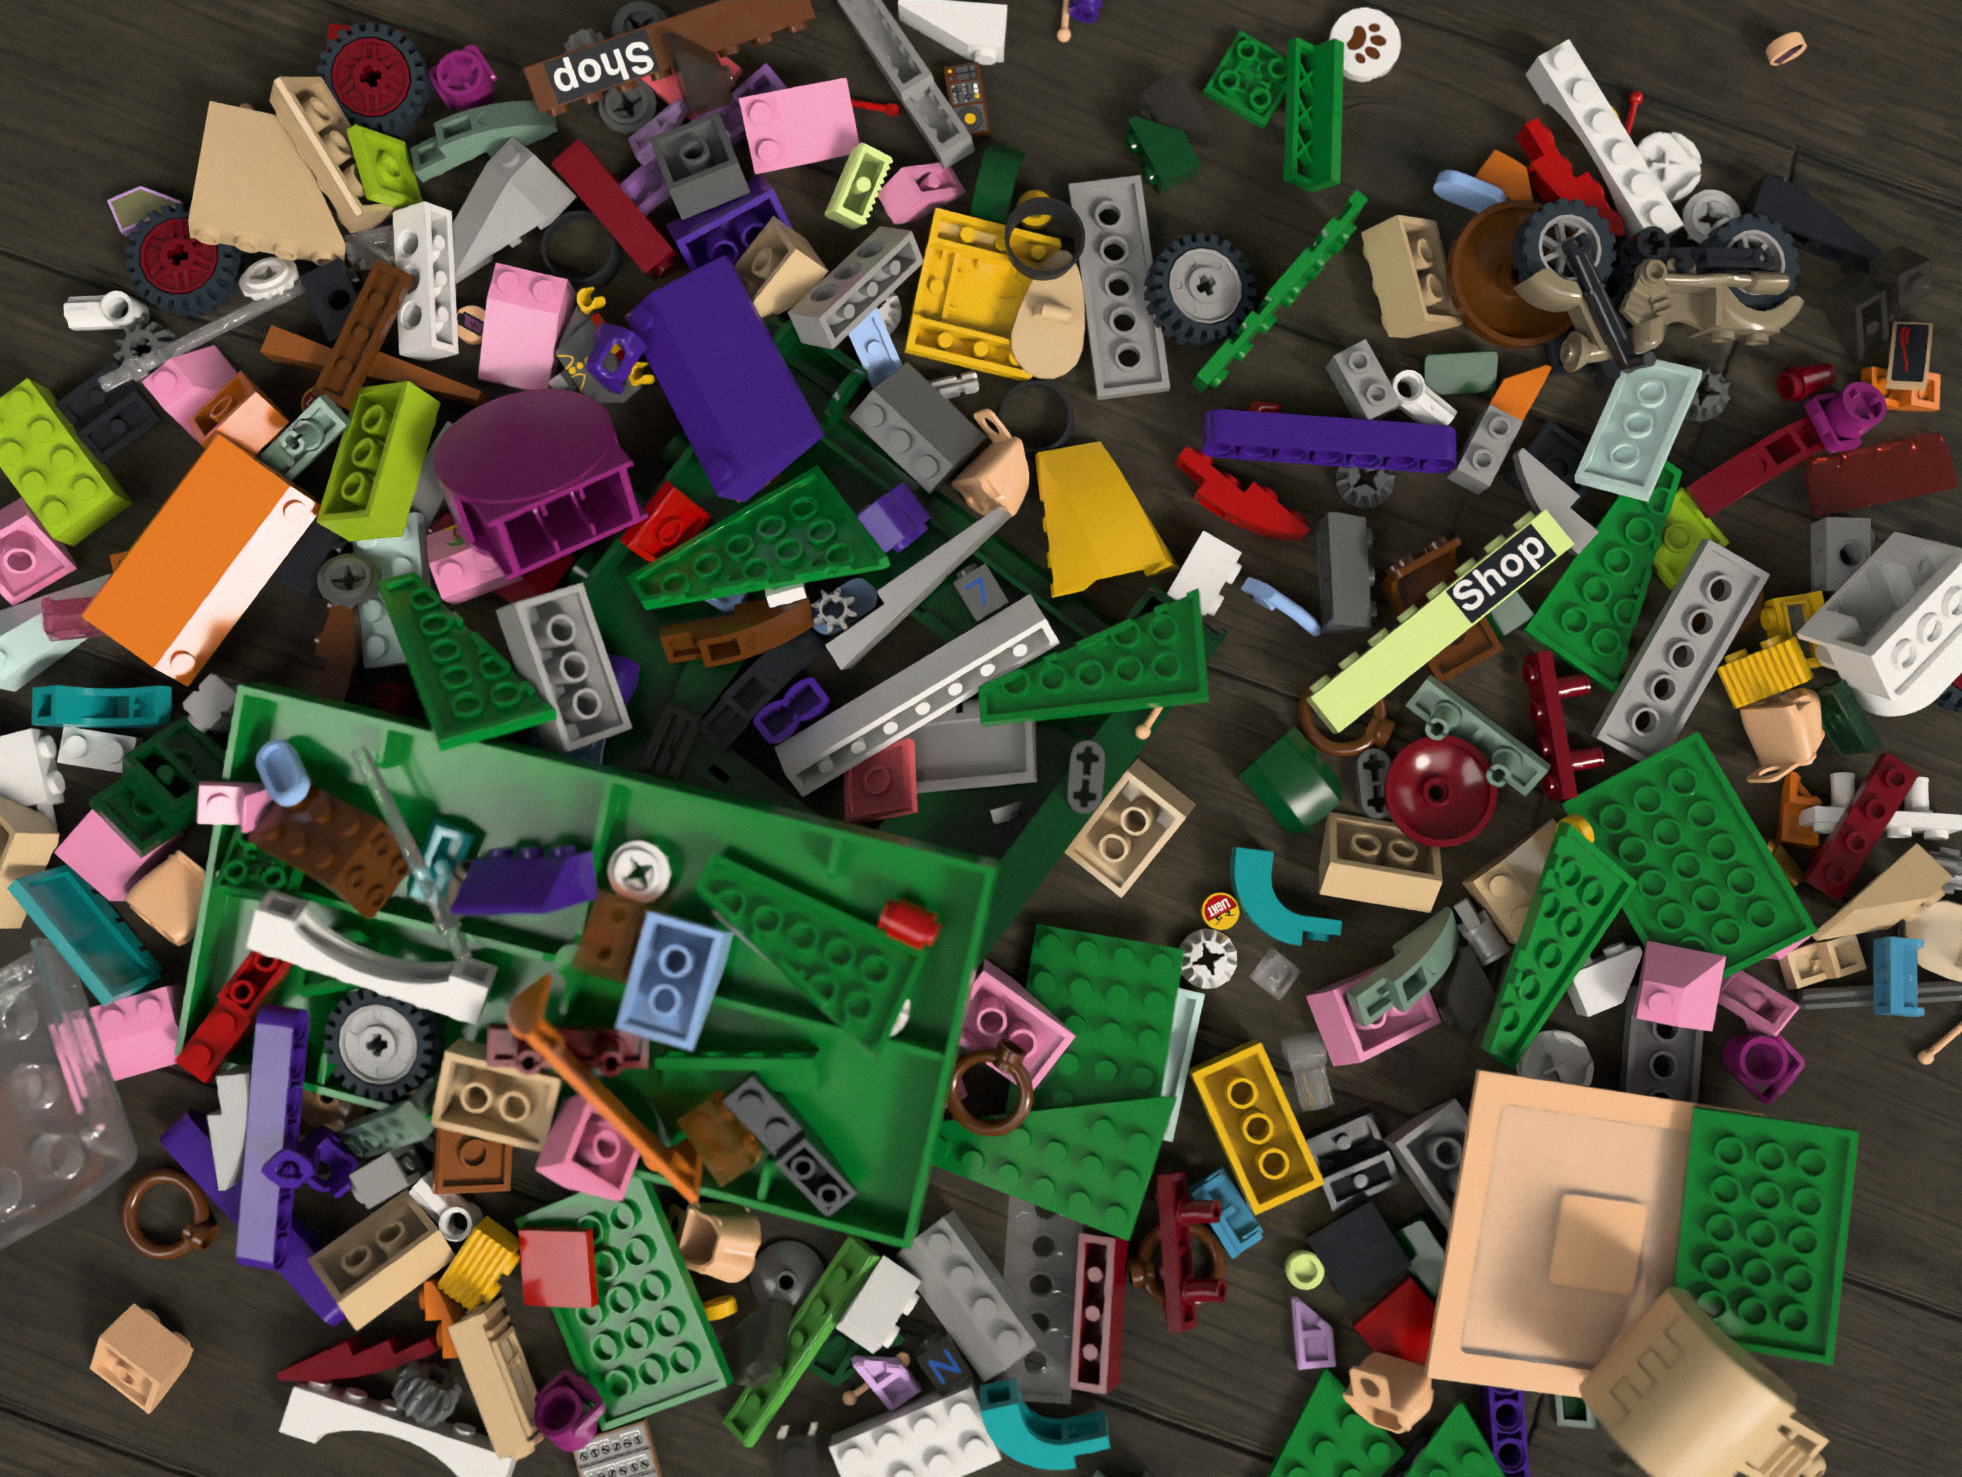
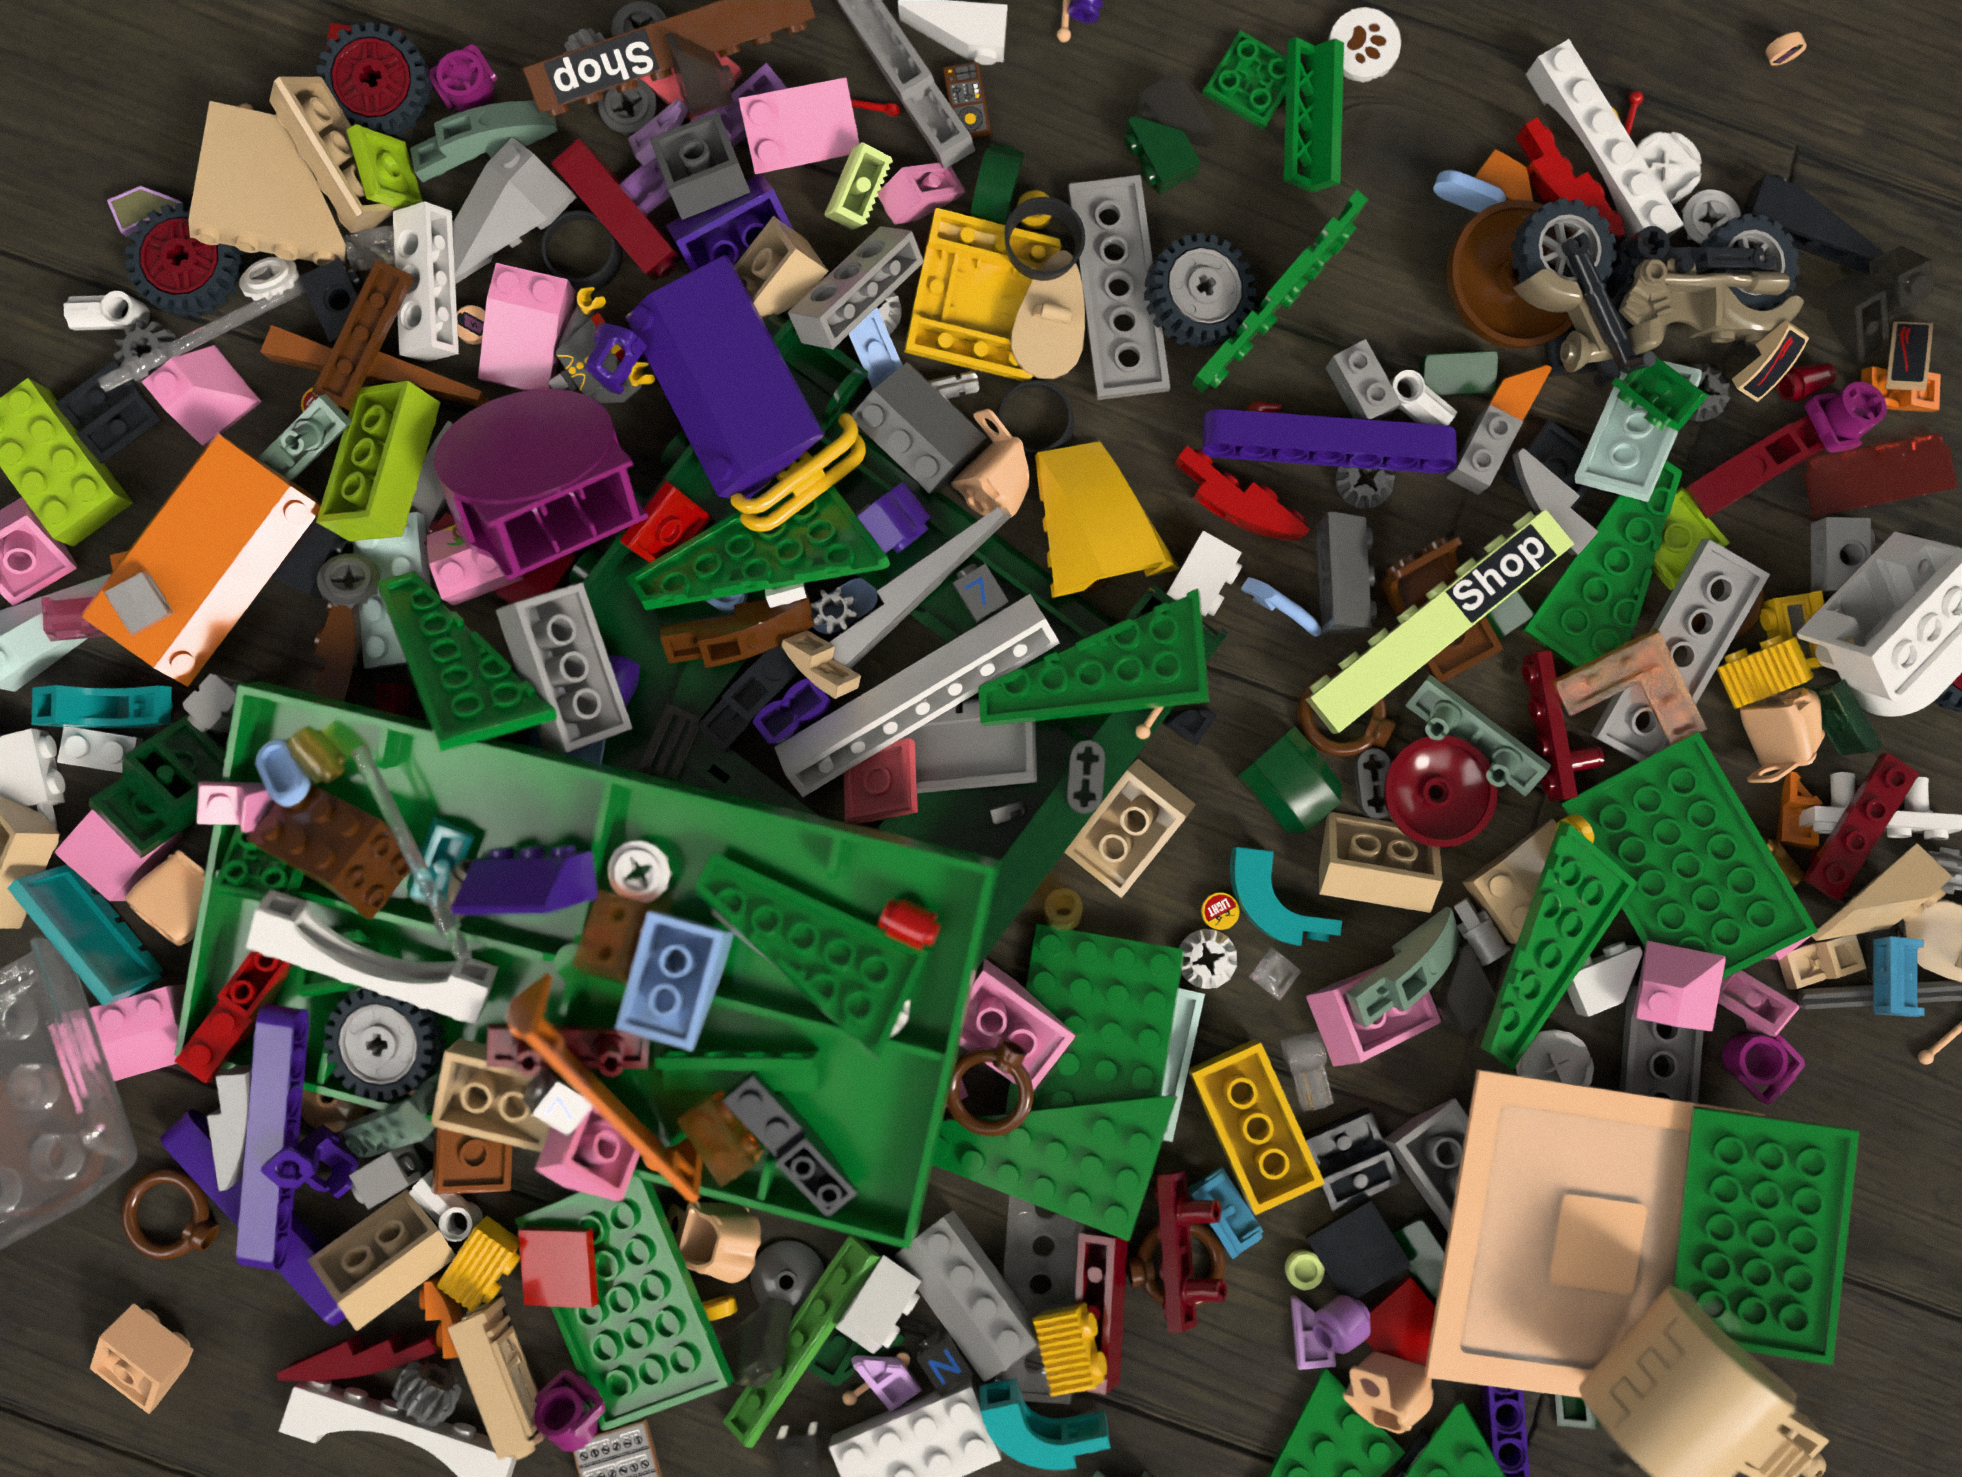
(139, 602): none -> light grey piece
(241, 415): orange slope -> none
(316, 755): none -> clear yellow brick
(555, 1102): none -> brick
(804, 480): none -> yellow piece
(815, 660): none -> tan slope
(1066, 899): none -> clear yellow brick
(1070, 1349): none -> yellow brick
(1191, 724): none -> black tile
(1342, 1324): none -> medium lavender head
(1410, 276): tan slope -> none
(1642, 662): none -> clear orange plate
(1662, 393): none -> green bracket
(1779, 353): none -> slope

